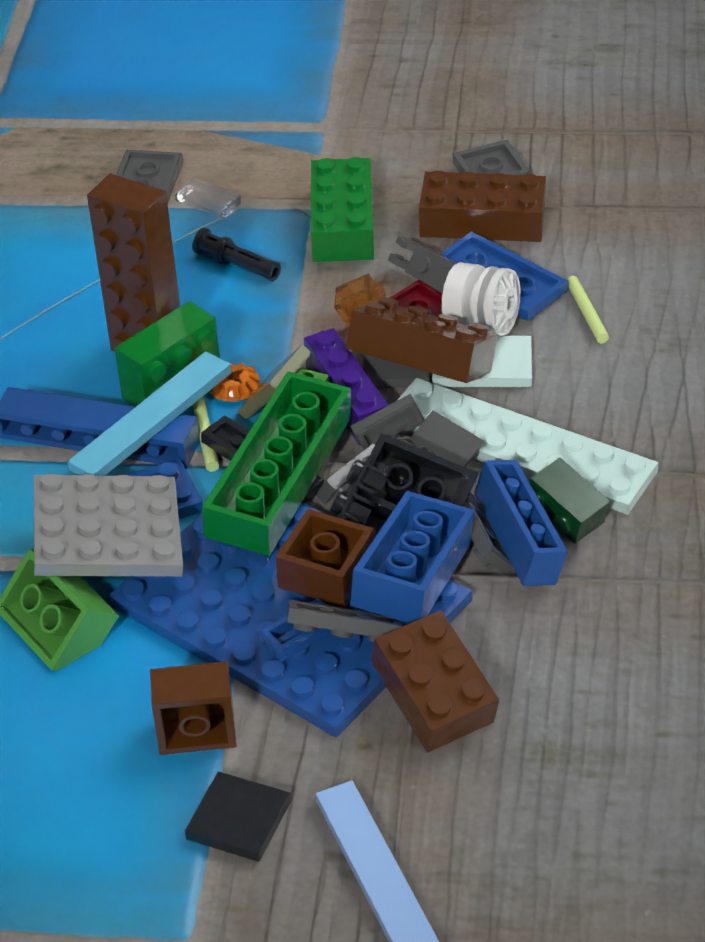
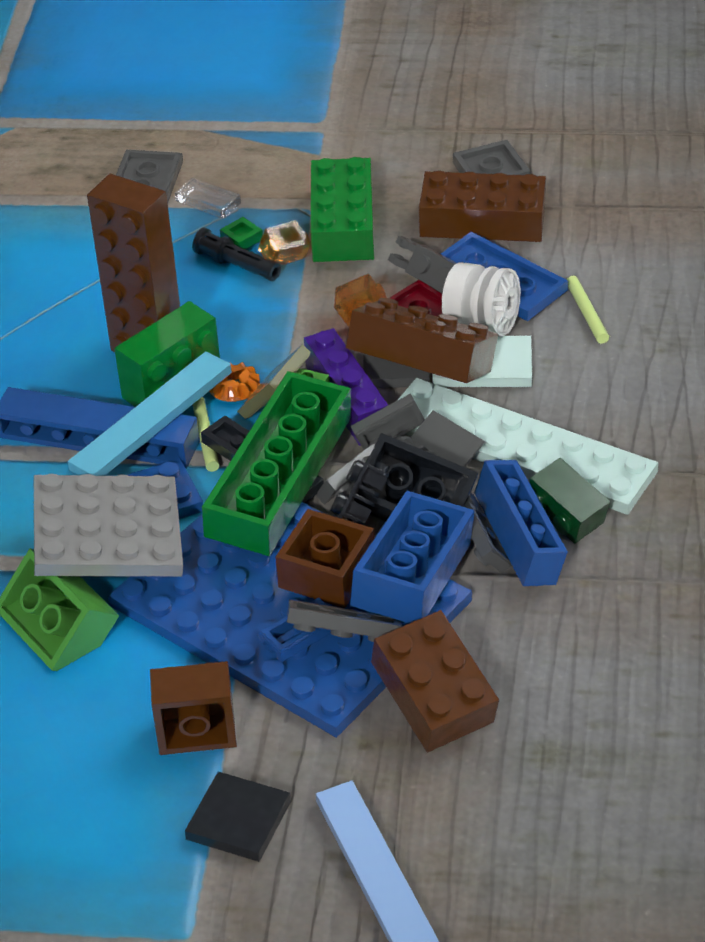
(242, 233): none -> green plate
(284, 243): none -> clear orange brick

